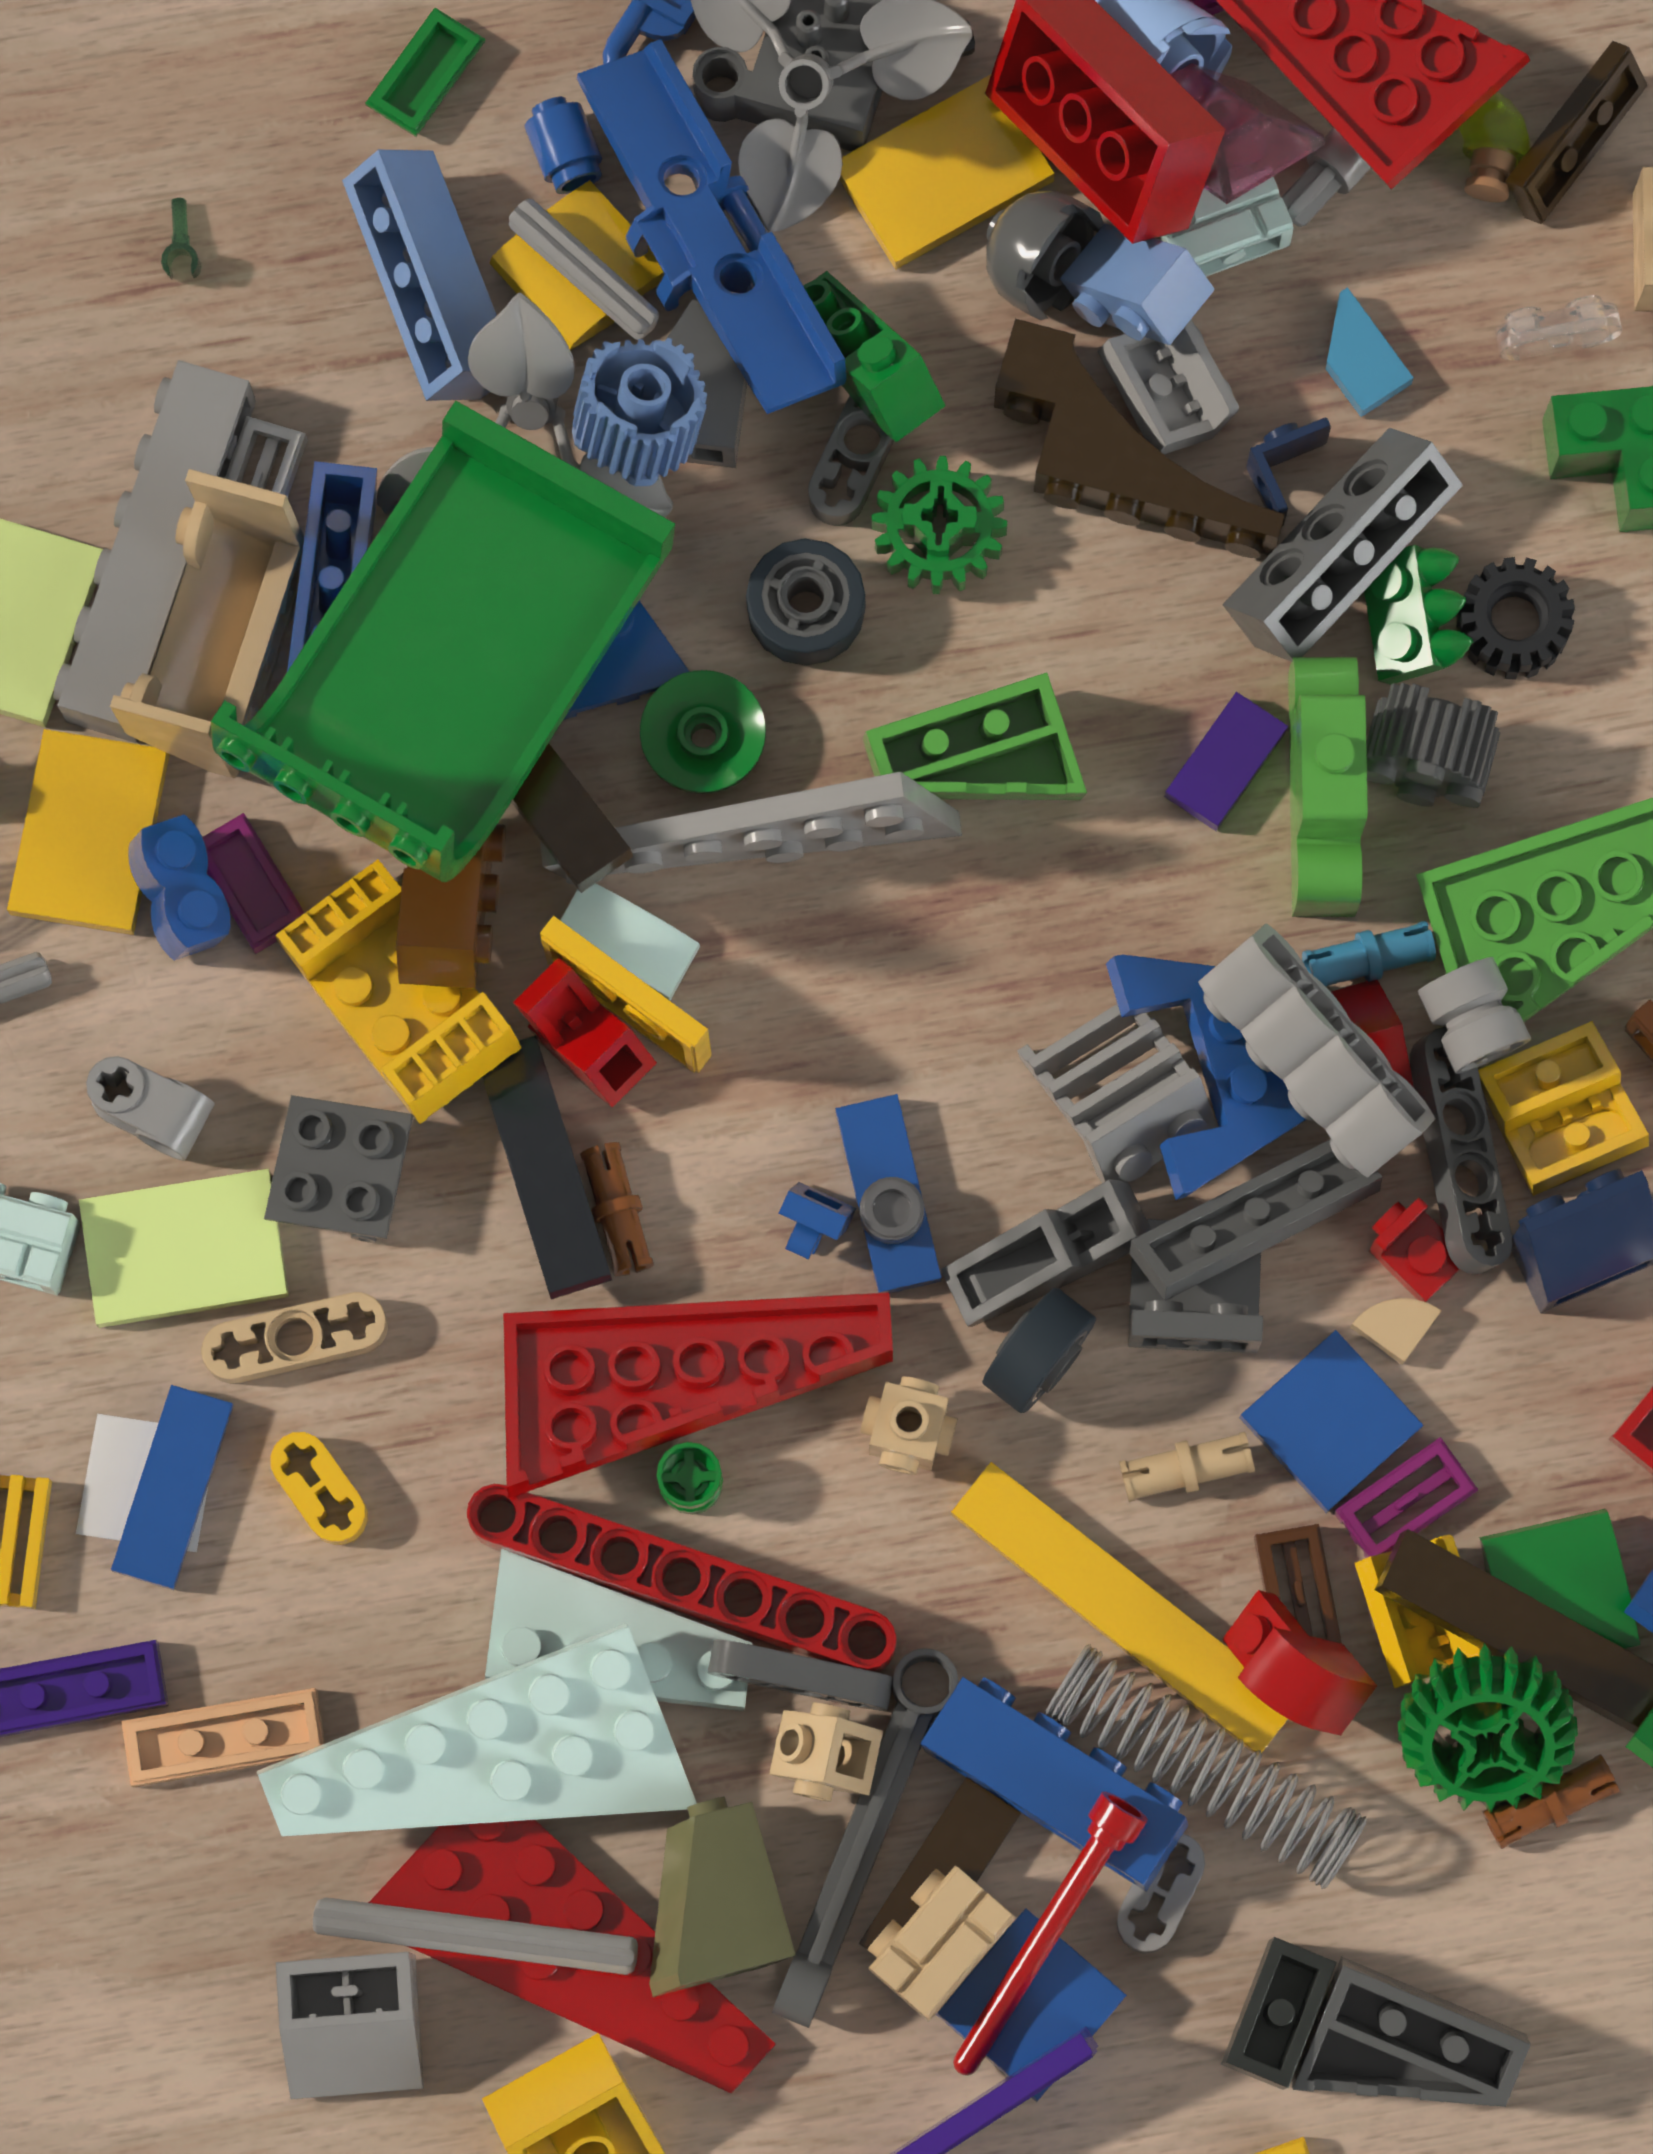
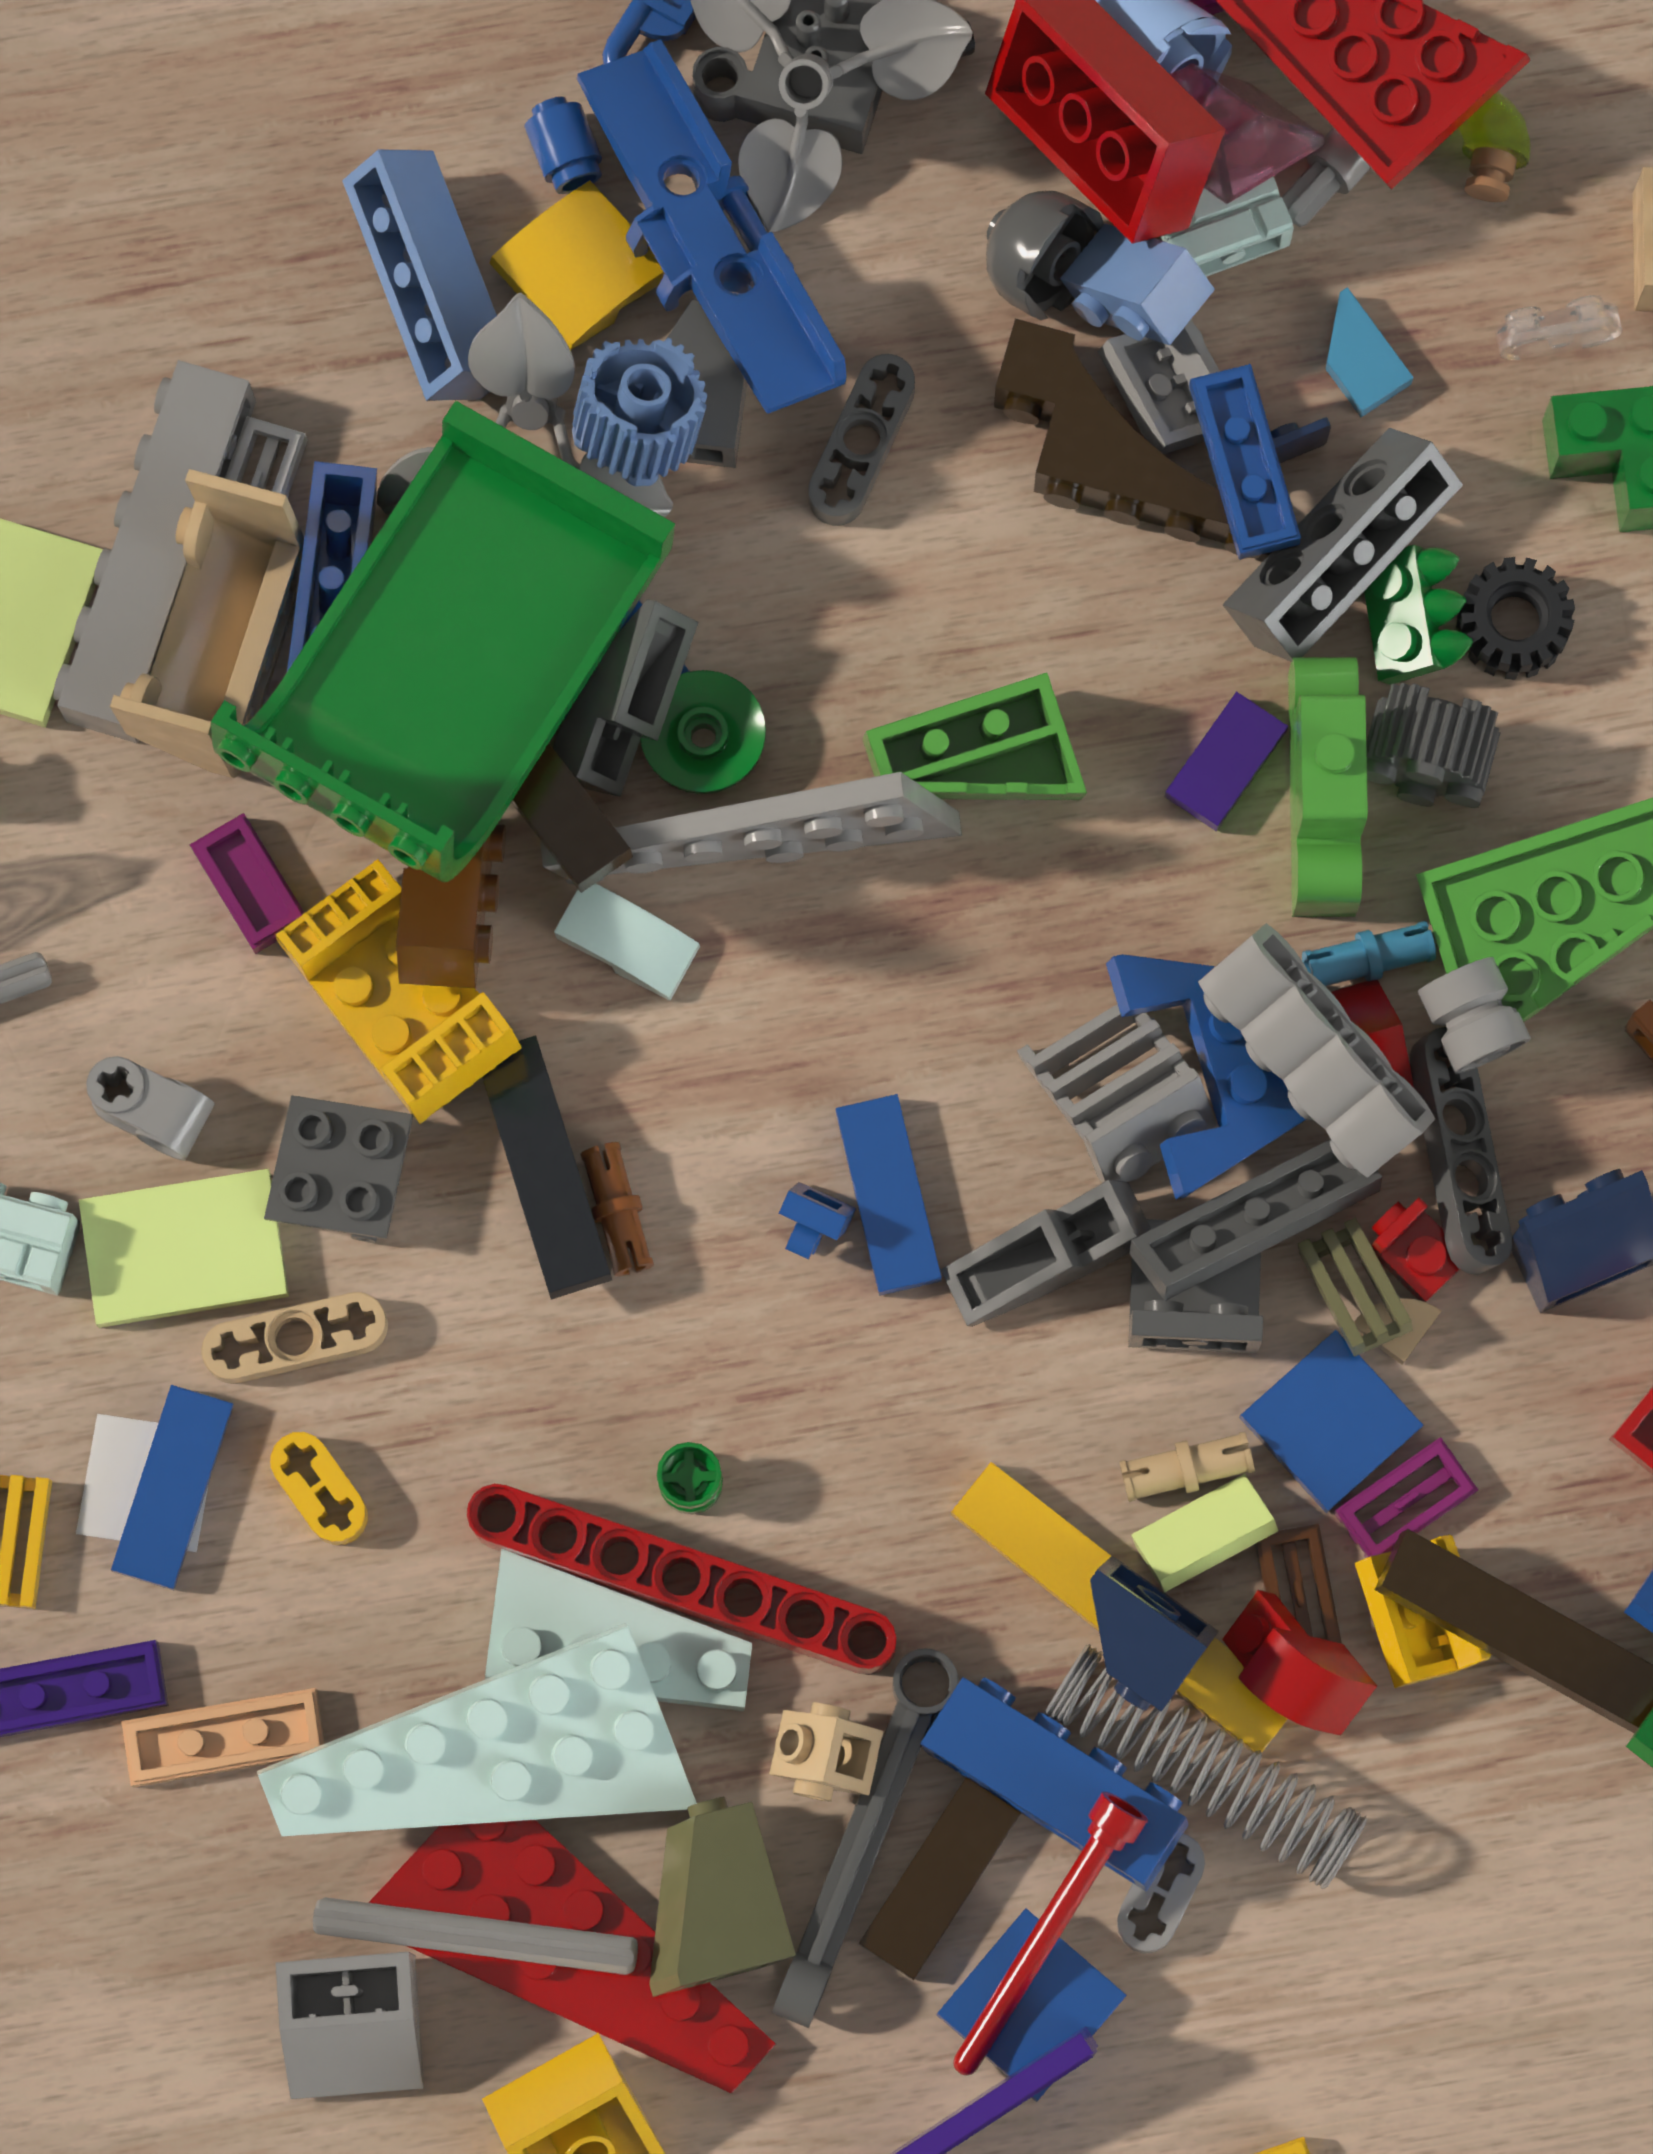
(78, 830): yellow tile -> none
(171, 871): blue brick -> none
(180, 240): clear green hand -> none
(425, 72): green tile -> none
(583, 269): light grey axle -> none
(584, 1033): red brick -> none
(625, 698): none -> dark grey slope
(629, 996): yellow tile -> none
(635, 1377): red wing -> none
(800, 568): wheel -> none
(800, 1675): dark grey beam -> none
(881, 368): green slope -> none
(891, 1210): flat silver tile -> none
(908, 1450): tan brick -> none
(940, 1941): tan brick -> none
(942, 174): yellow tile -> none
(962, 528): green gear -> none
(1039, 1350): black wheel -> none
(1145, 1635): none -> dark blue slope
(1204, 1533): none -> yellowish green tile
(1244, 461): none -> blue tile
(1278, 2013): pearl dark grey brick -> none
(1333, 1244): none -> olive tile
(1406, 2043): dark grey wedge -> none
(1482, 1708): green gear -> none
(1562, 1108): yellow slope -> none
(1570, 1568): green slope -> none
(1576, 132): dark brown tile -> none
(1576, 1790): dark orange pin -> none

